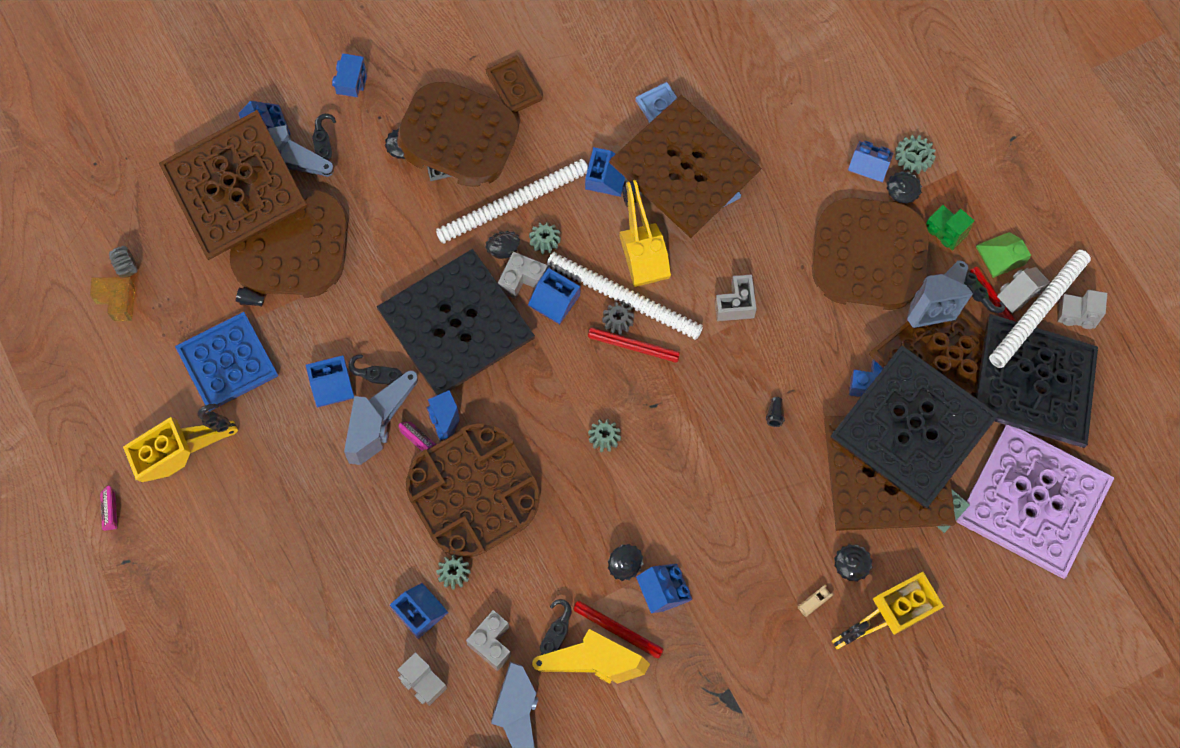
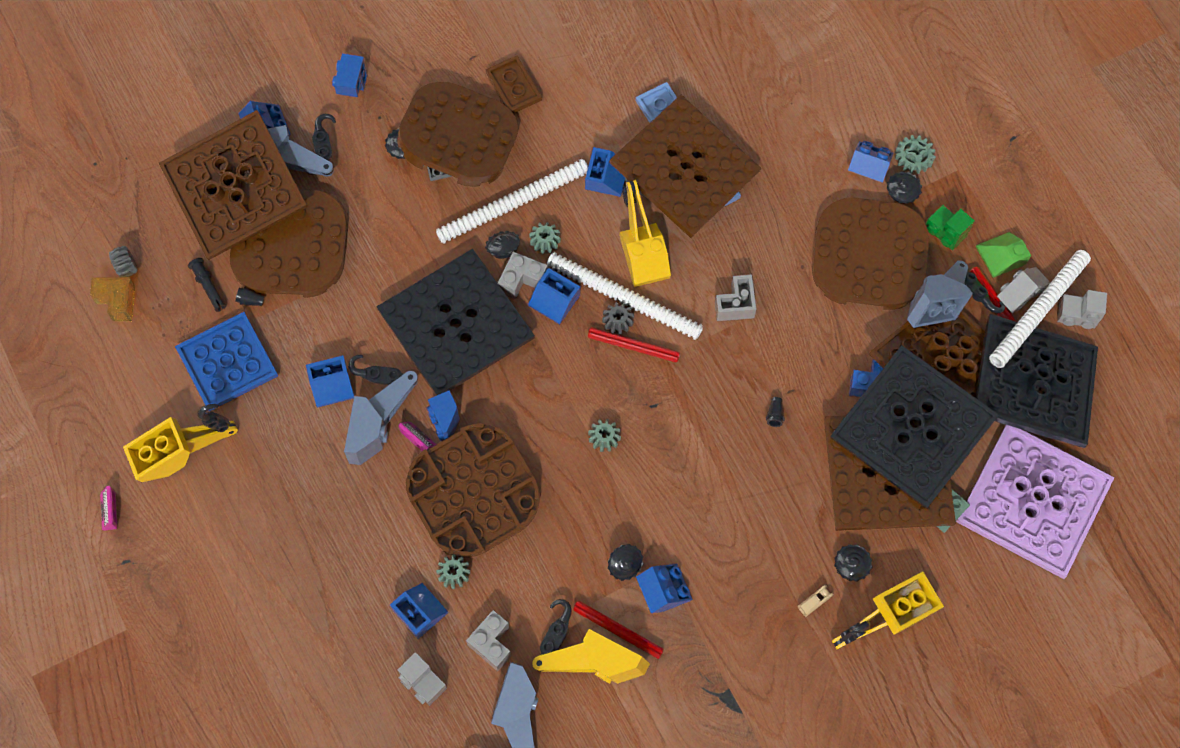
(203, 277): none -> black pin

